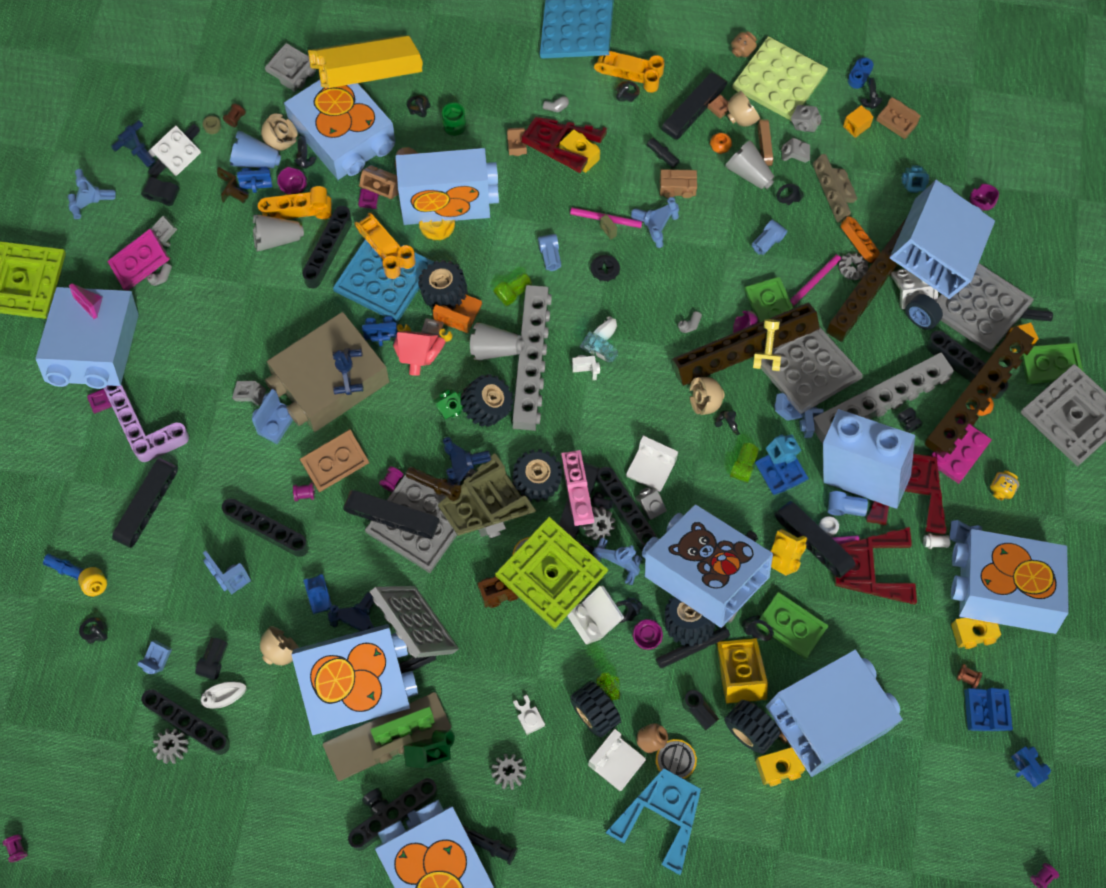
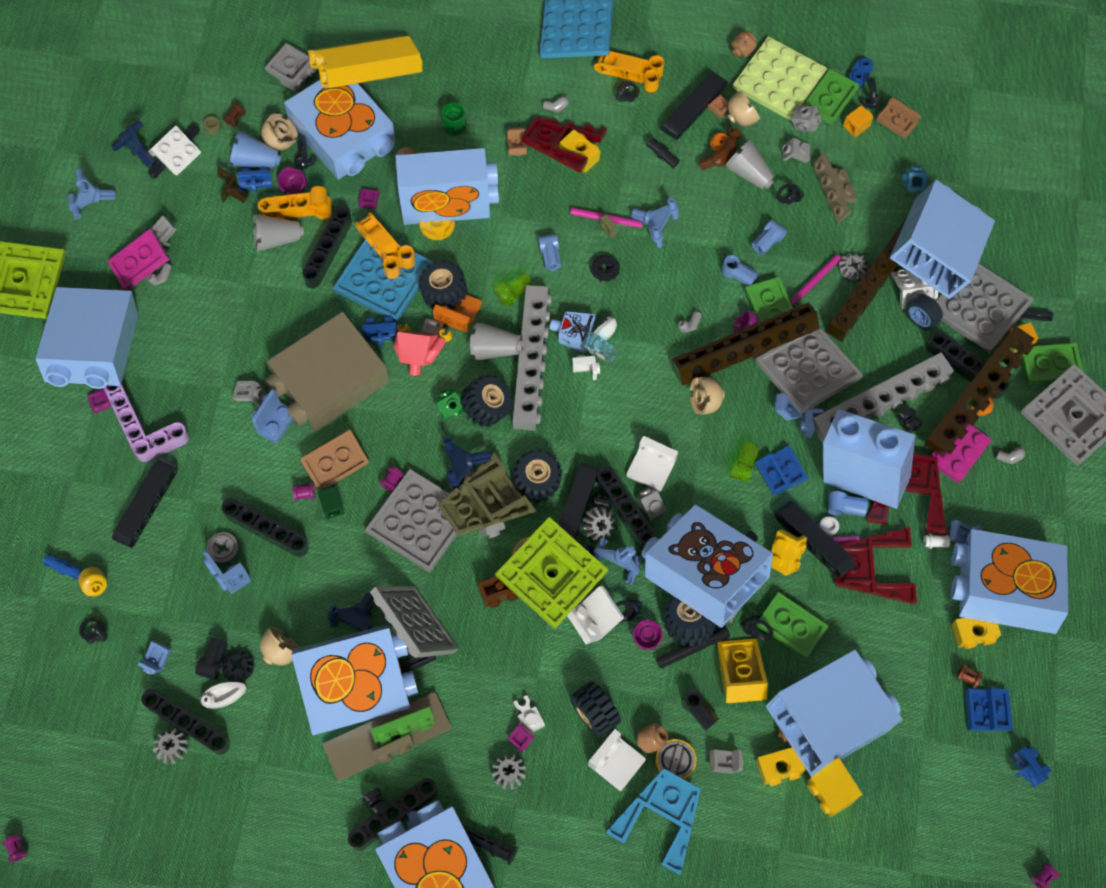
(88, 300): dark pink slope -> none
(160, 191): black axle -> none
(221, 539): none -> light grey gear
(239, 674): none -> black gear
(318, 594): blue hips -> none
(330, 502): none -> dark green brick
(344, 364): dark blue axle -> none
(379, 182): medium nougat brick -> none
(391, 514): black beam -> none
(421, 108): black piece -> none
(429, 751): dark green hinge -> none
(440, 486): dark brown pin -> none
(521, 737): none -> magenta tile
(573, 329): none -> light blue torso
(577, 488): bright pink slope -> none
(610, 685): clear neon green piece -> none
(678, 183): medium nougat brick -> none
(723, 155): none -> reddish brown arm
(726, 761): none -> light grey bracket
(729, 416): black piece -> none
(739, 272): none -> medium blue piece
(752, 726): black wheel -> none
(765, 141): medium nougat beam -> none
(771, 326): light yellow bar -> none
(783, 449): dark azure brick -> none
(832, 95): none -> bright green plate
(834, 788): none -> yellow slope
(860, 239): orange beam -> none
(984, 197): magenta hair -> none
(1004, 485): yellow head -> none
(1012, 457): none -> light grey arm

